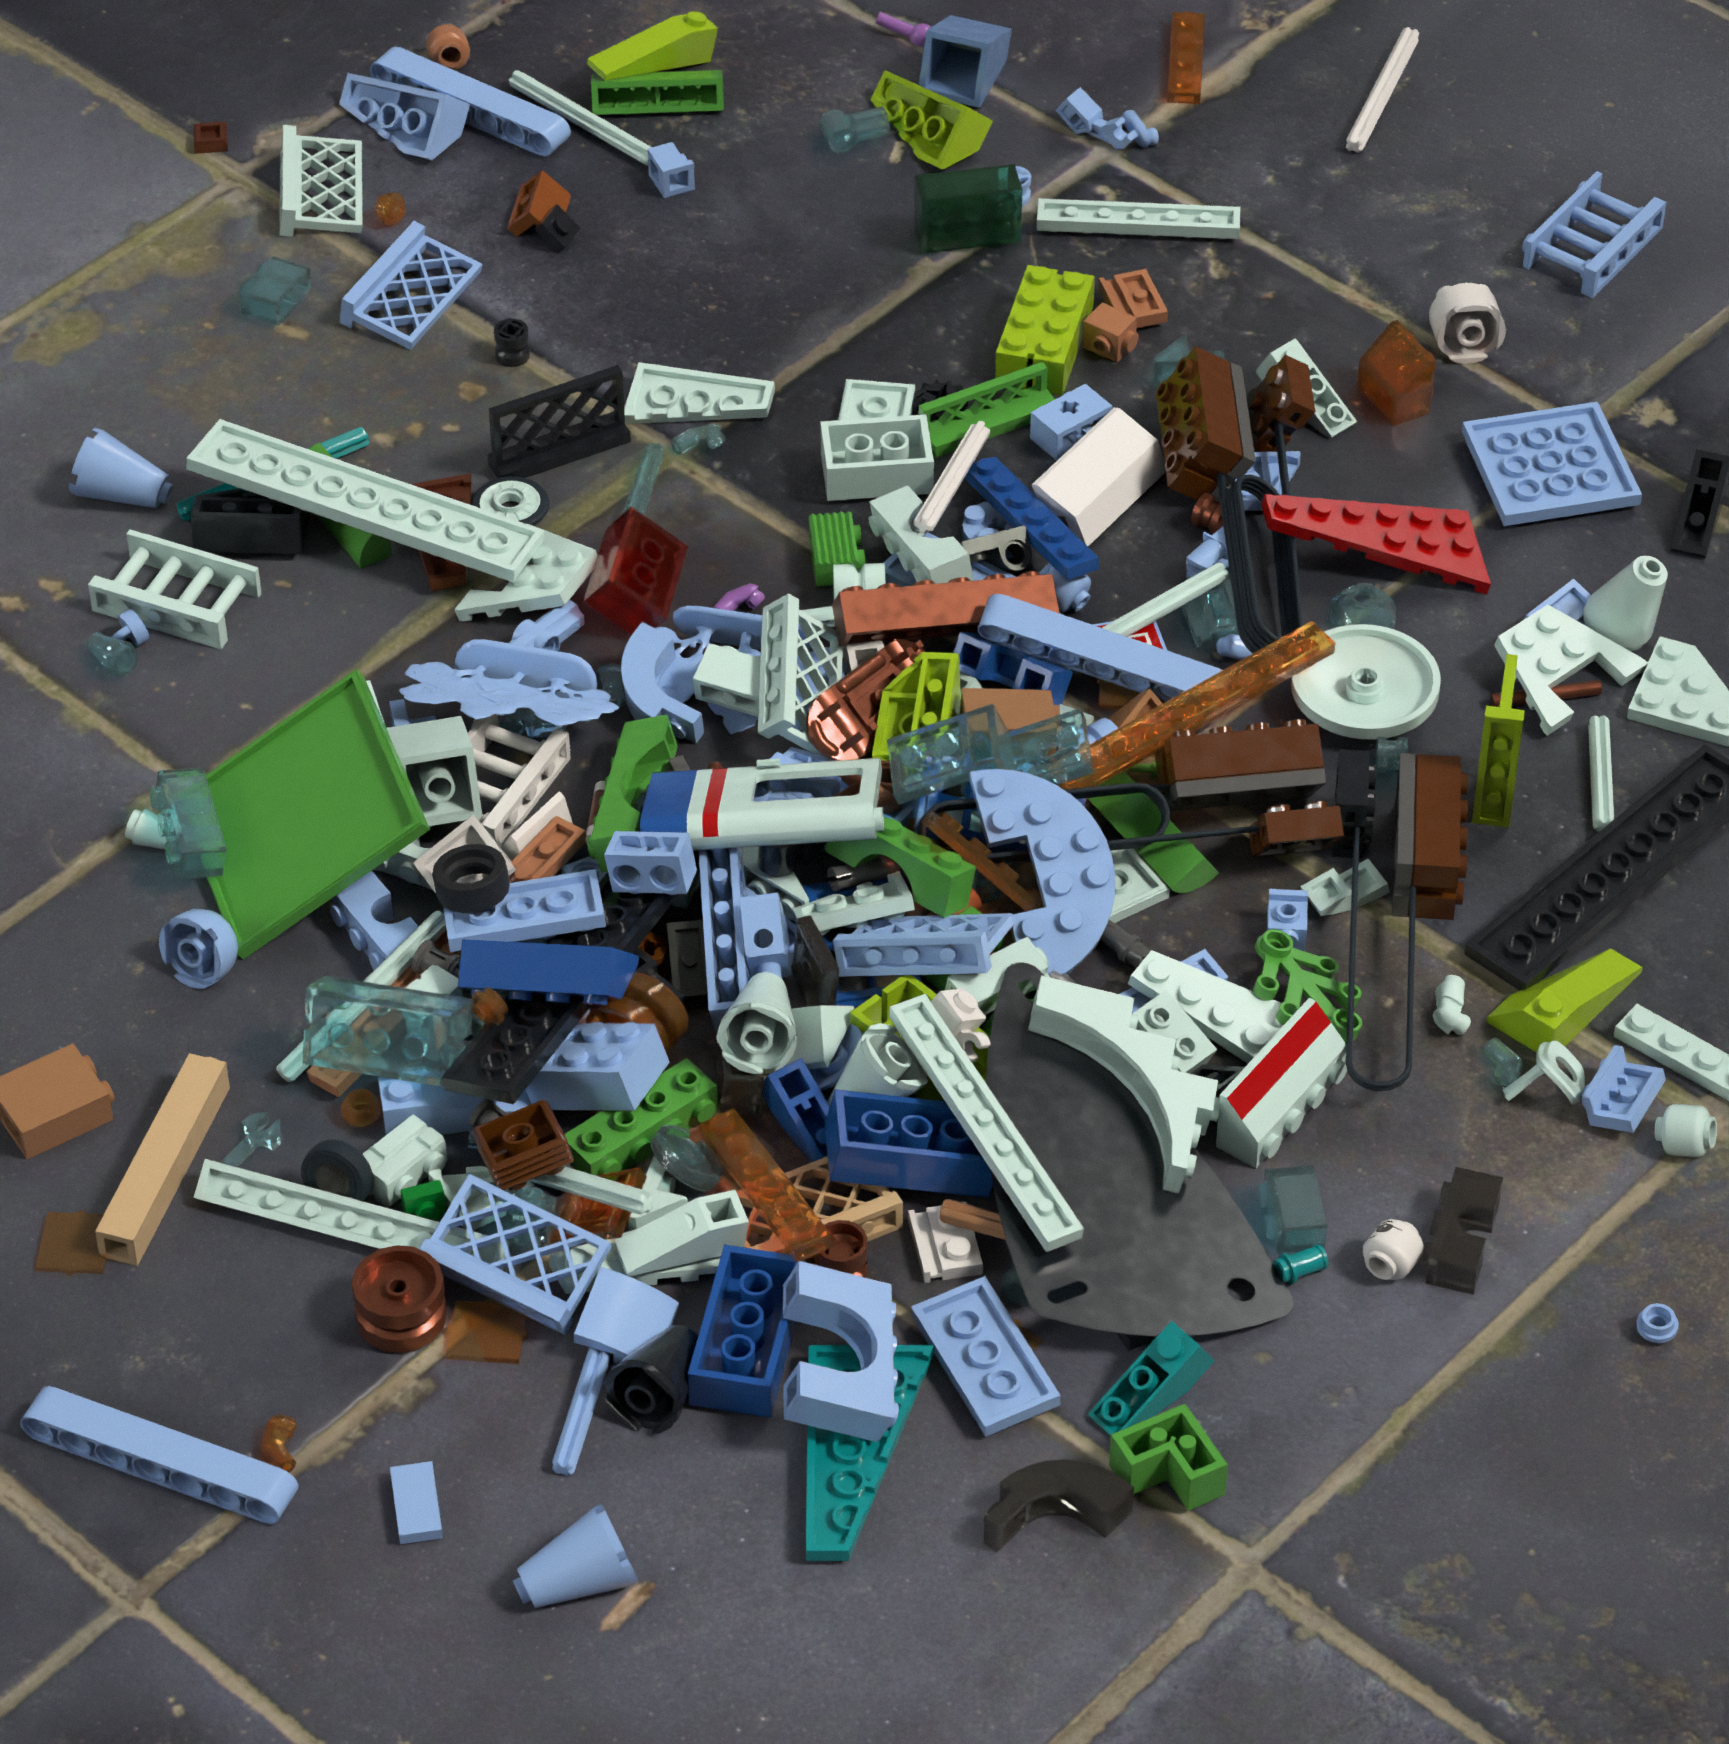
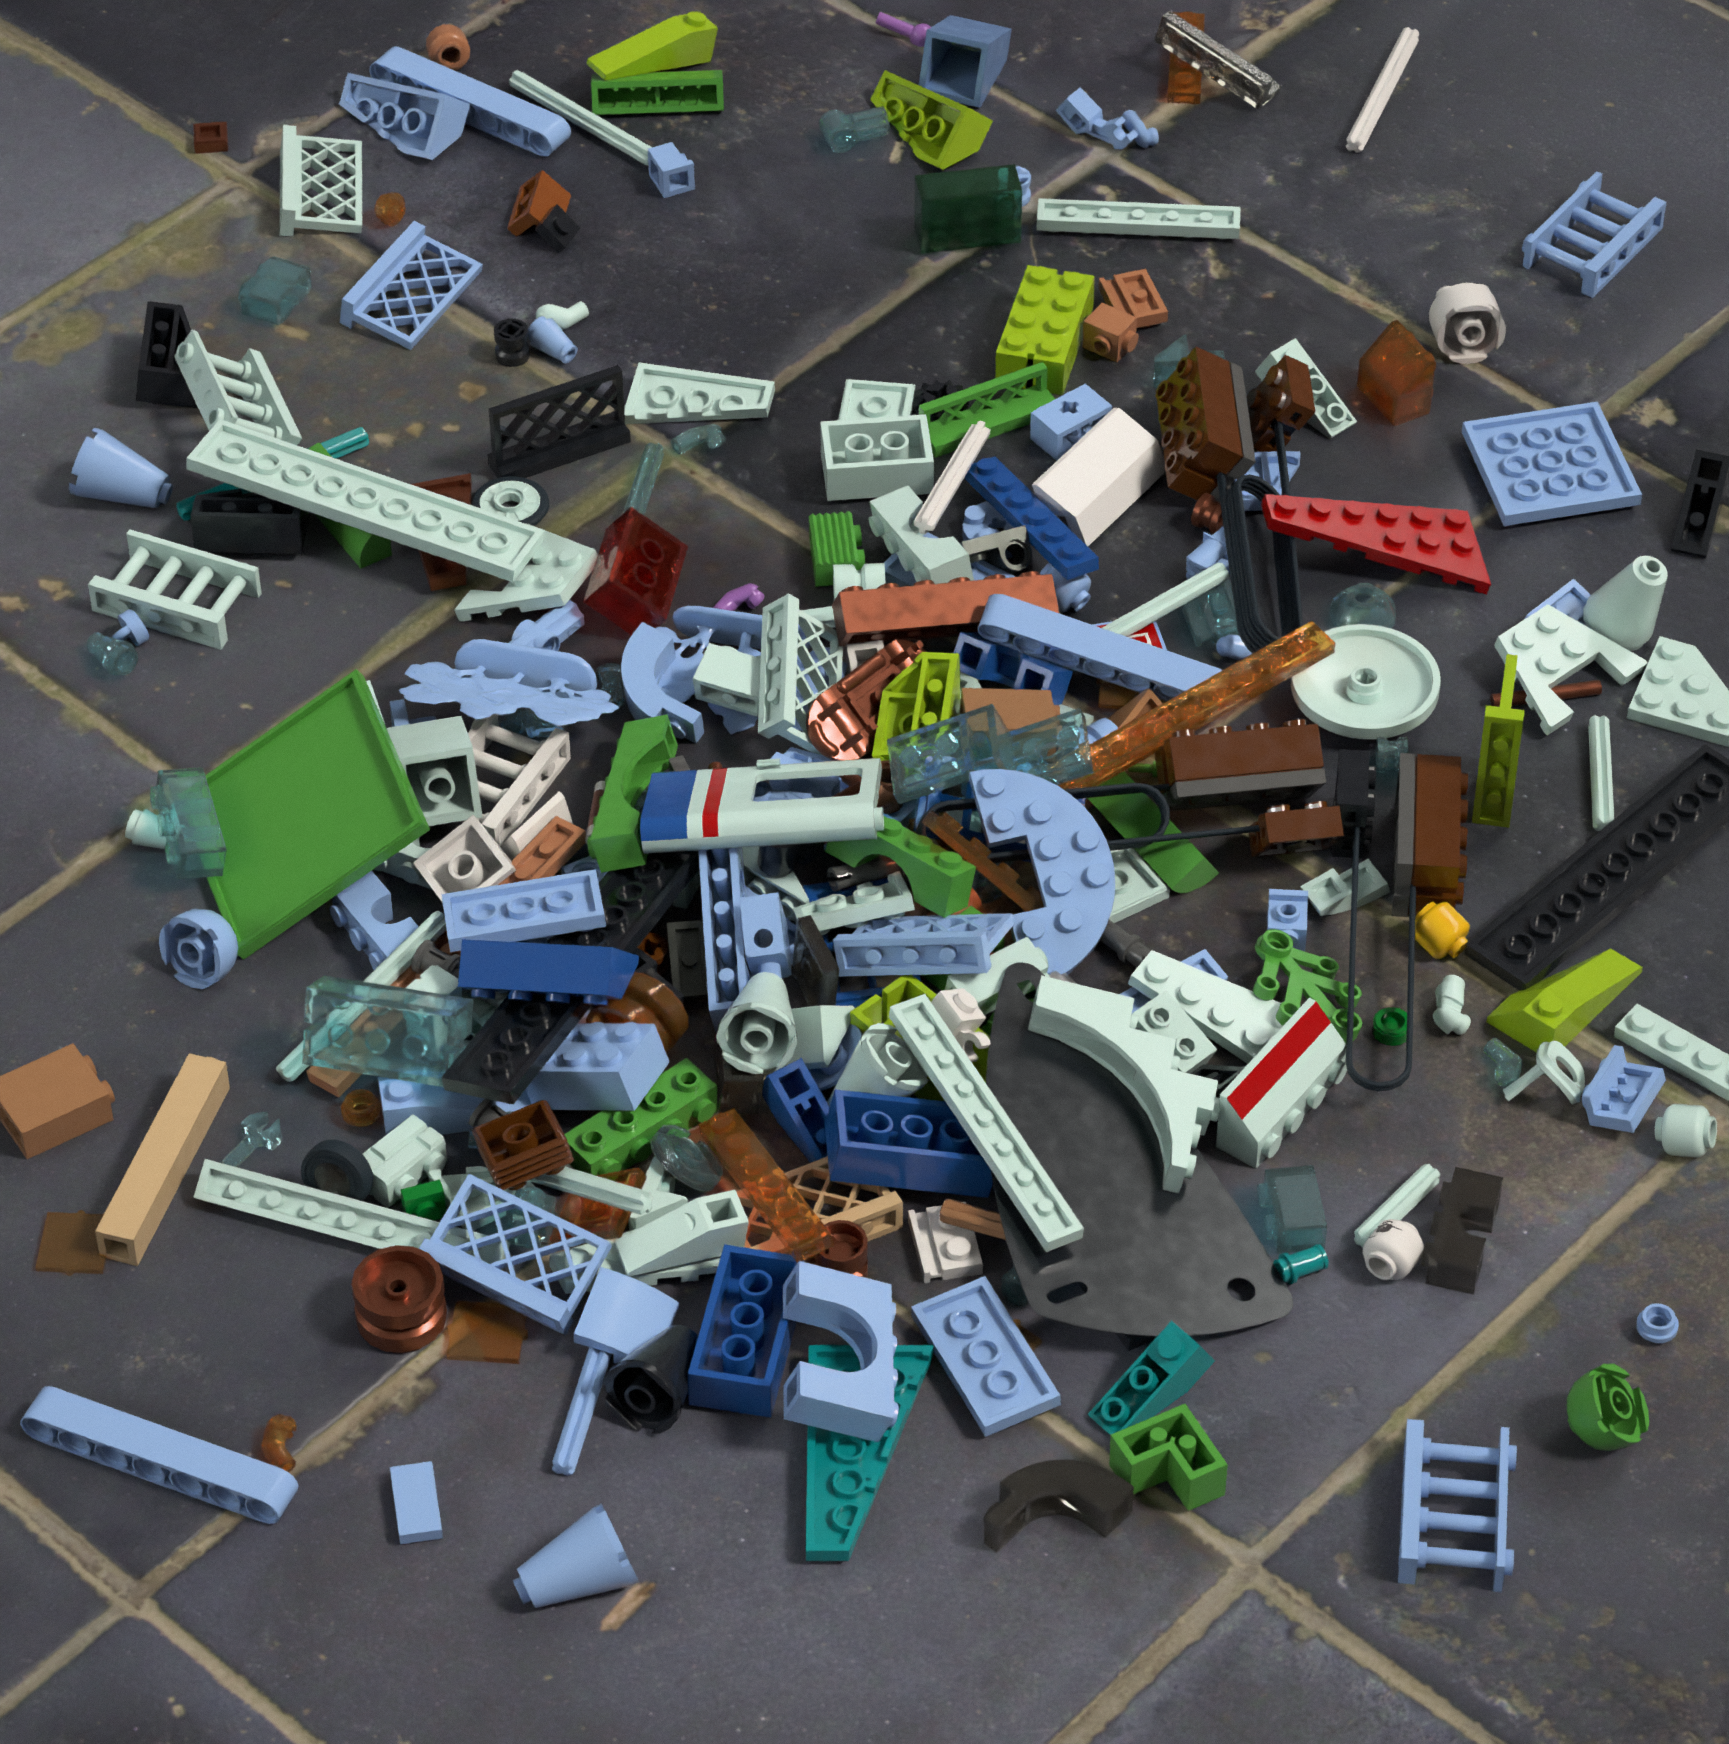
(158, 372): none -> black wedge
(250, 380): none -> light aqua fence
(471, 896): black tyre -> none
(489, 1006): clear orange plate -> none
(550, 339): none -> light blue cone
(564, 317): none -> light aqua arm
(650, 862): light blue brick -> none
(1215, 60): none -> clear smoke fence
(1390, 1026): none -> green tile
(1400, 1202): none -> light aqua axle
(1419, 1518): none -> light blue fence
(1441, 930): none -> yellow head
(1606, 1409): none -> bright green cylinder

